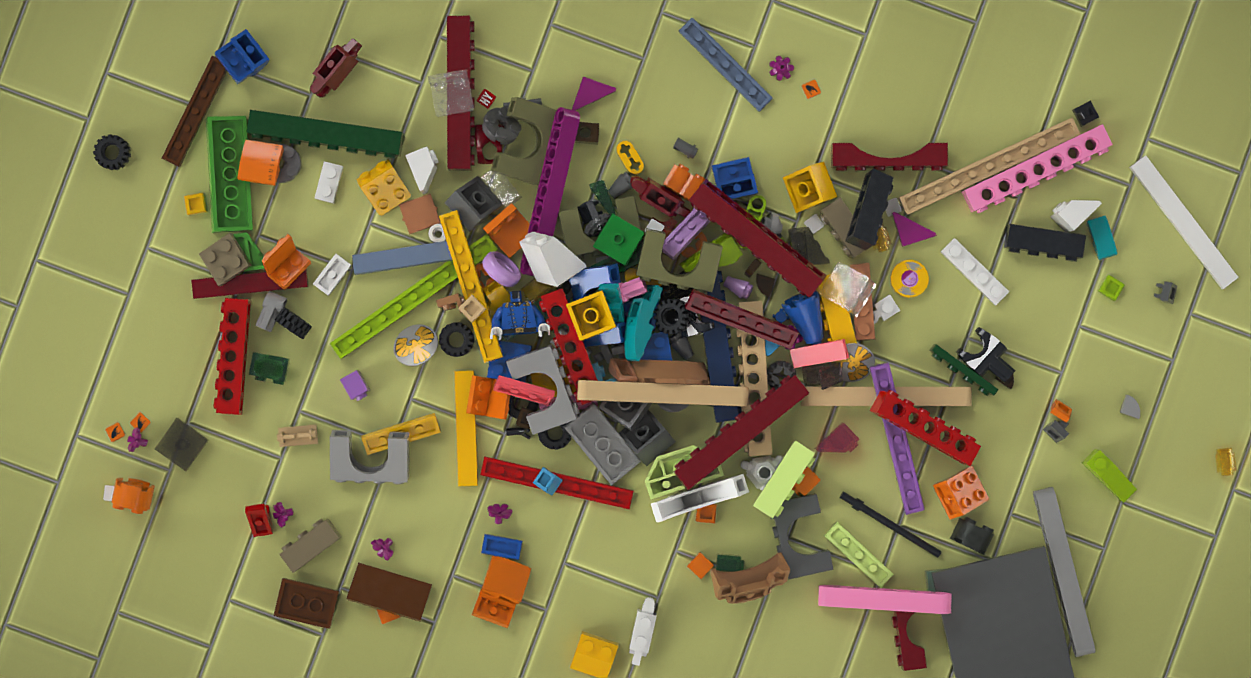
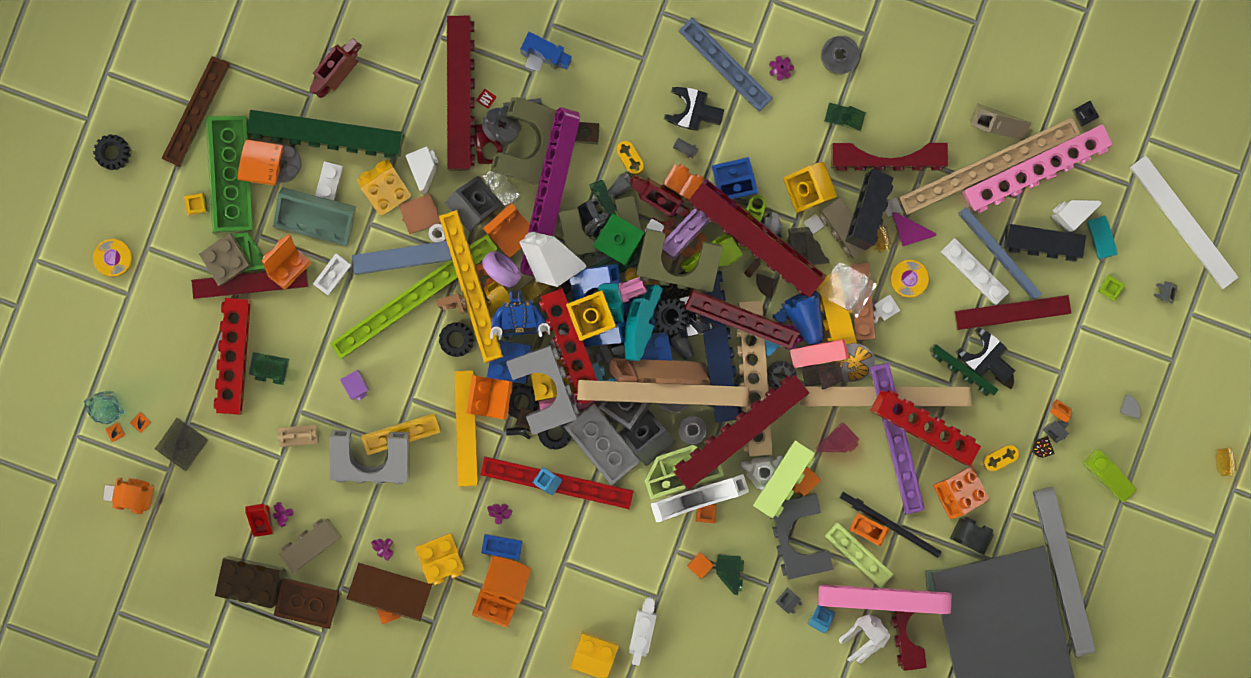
(104, 407): none -> clear light blue helmet
(112, 257): none -> yellow tile
(136, 440): magenta plant -> none
(242, 57): blue brick -> none
(249, 581): none -> dark brown piece
(272, 306): light grey piece -> none
(293, 323): black tyre -> none
(314, 216): none -> sand green slope
(415, 345): shield -> none
(440, 559): none -> yellow plate
(451, 93): clear bracket -> none
(472, 308): tan tile -> none
(524, 390): coral tile -> none
(534, 62): none -> white sticker
(546, 50): none -> blue hips
(590, 92): magenta tile -> none
(692, 430): none -> light grey plate
(695, 110): none -> black connector
(738, 287): lavender cone -> none
(751, 582): medium nougat windscreen -> none
(788, 601): none -> dark grey tile
(811, 89): orange sticker -> none
(821, 618): none -> dark azure slope
(844, 116): none -> clear green slope
(851, 55): none -> flat silver plate
(869, 529): none -> orange slope
(874, 630): none -> white piece
(999, 122): none -> dark tan slope
(999, 253): none -> sand blue tile
(1003, 461): none -> yellow beam
(1012, 312): none -> dark red tile
(1042, 447): none -> dark brown tile

